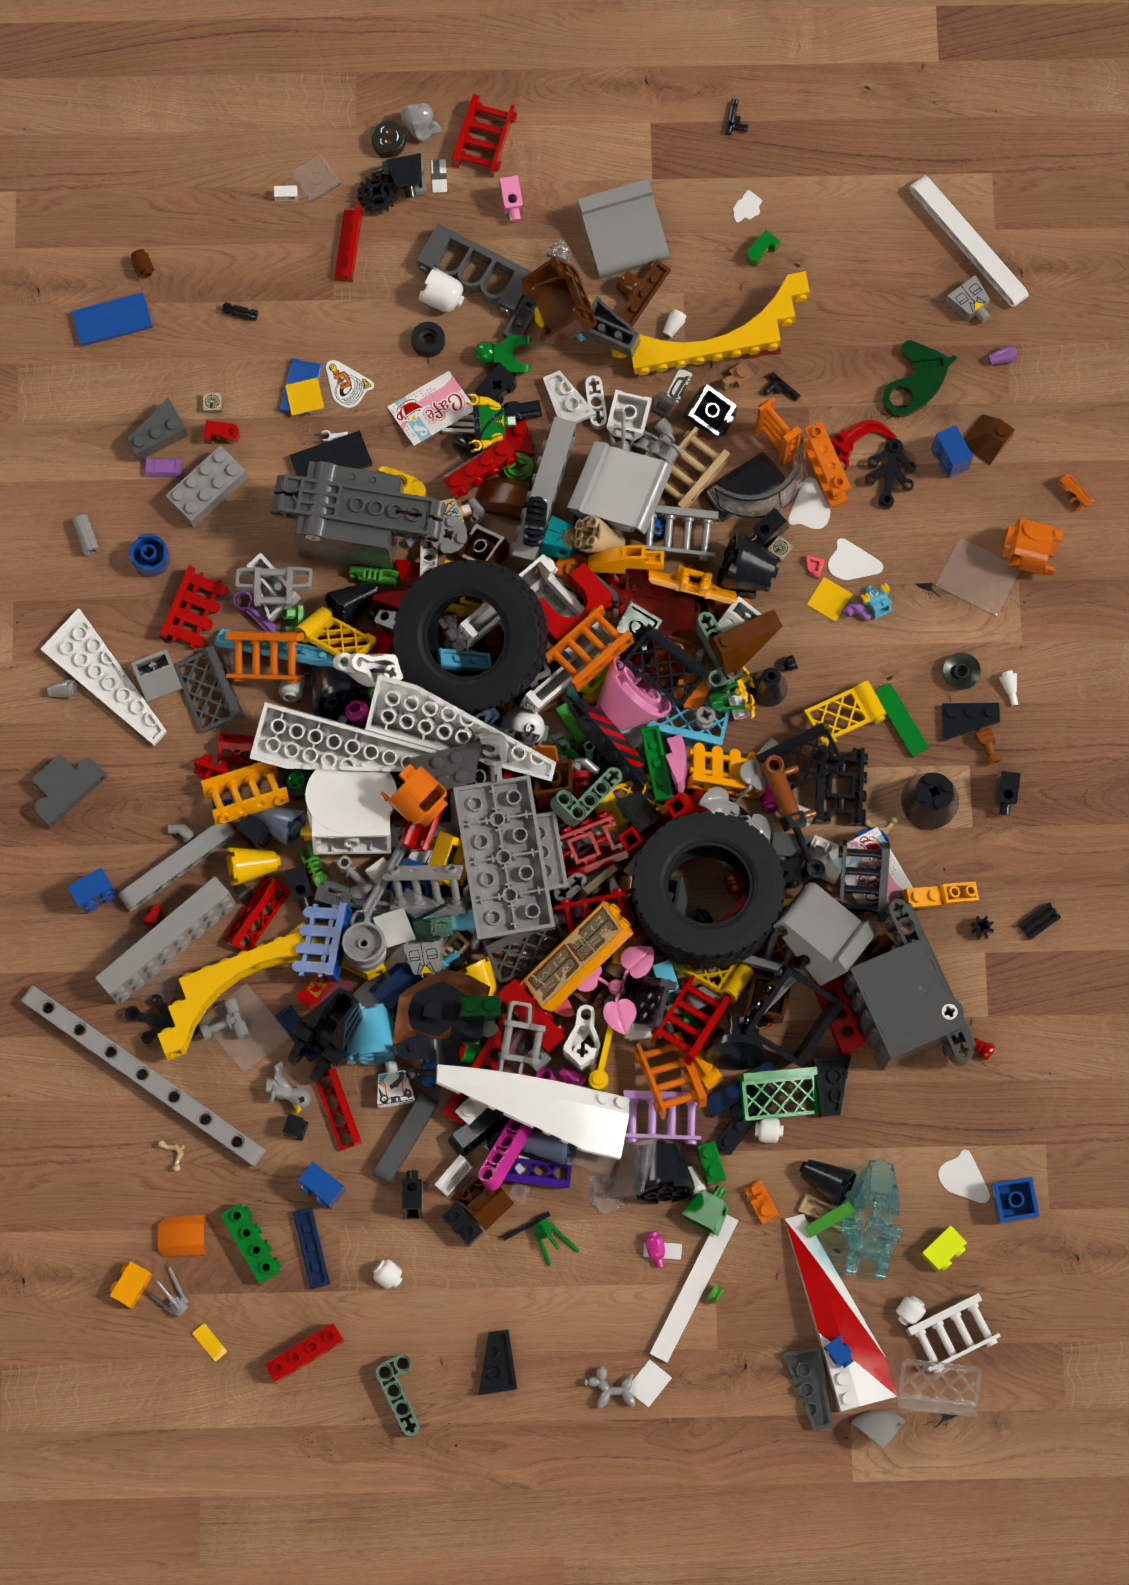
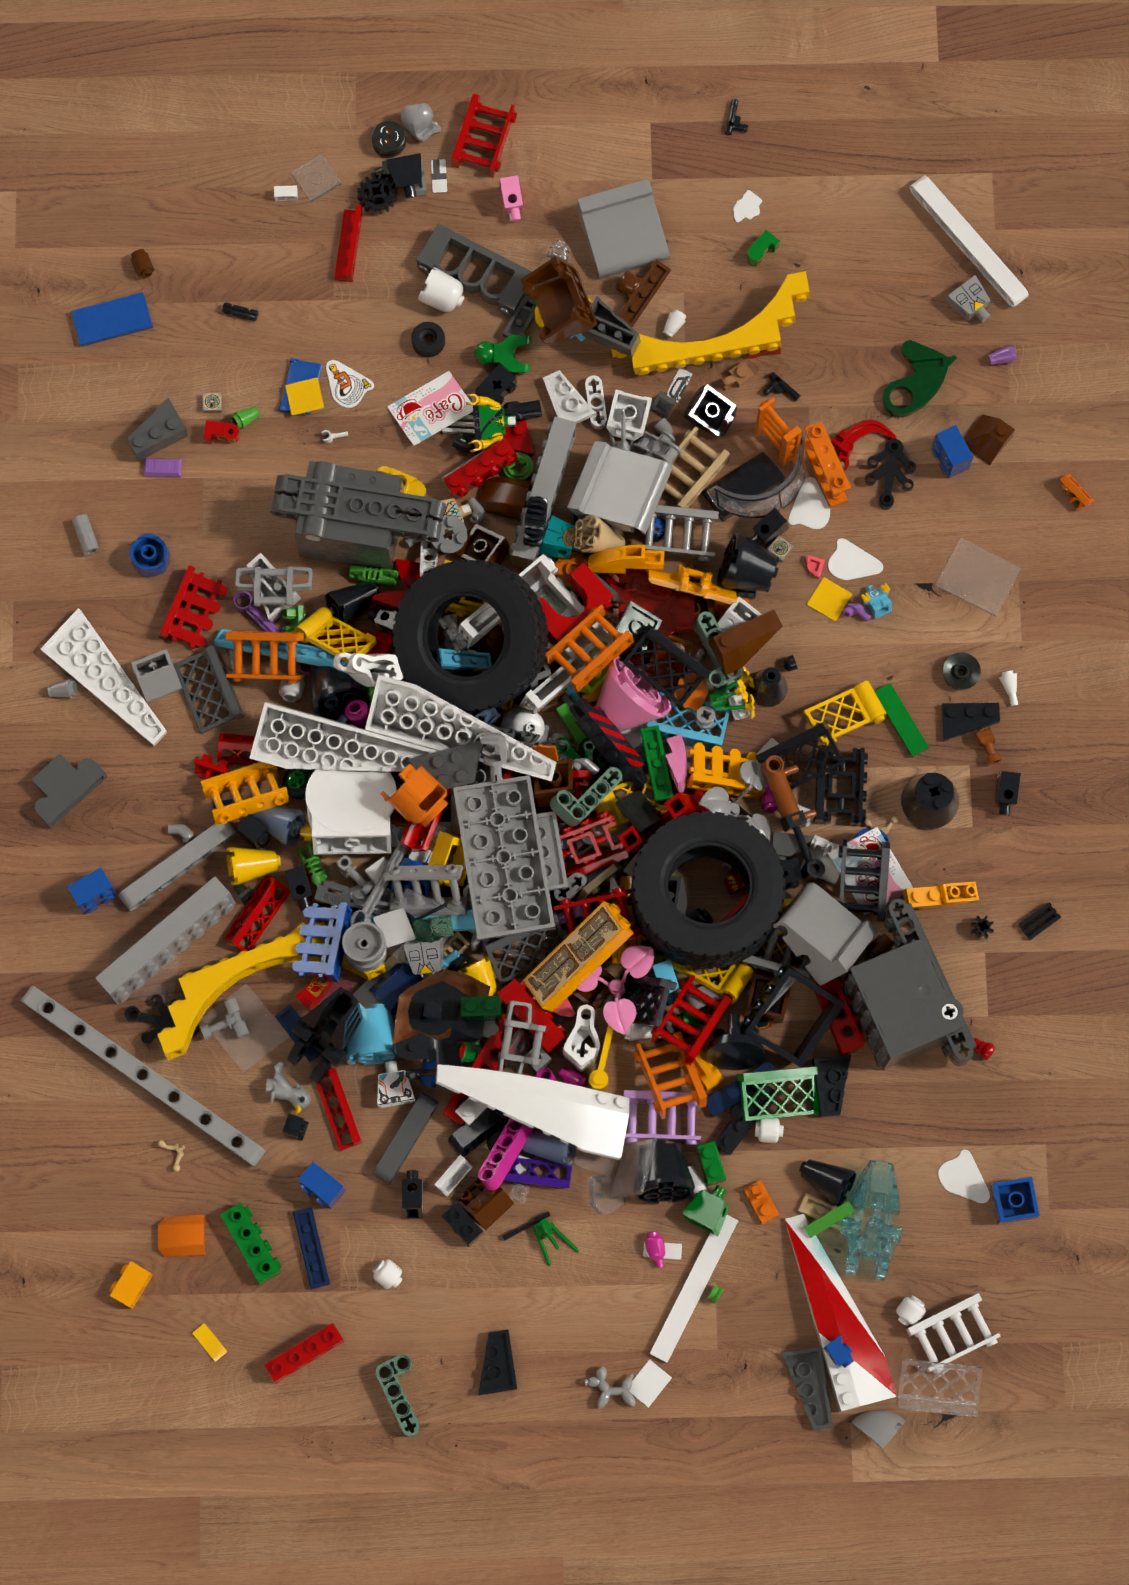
(153, 915): red slope -> none
(177, 1305): light grey plant -> none
(207, 486): light grey brick -> none
(245, 417): none -> bright green cone
(343, 451): black tile -> none
(944, 1248): neon yellow brick -> none
(1030, 545): orange piece -> none

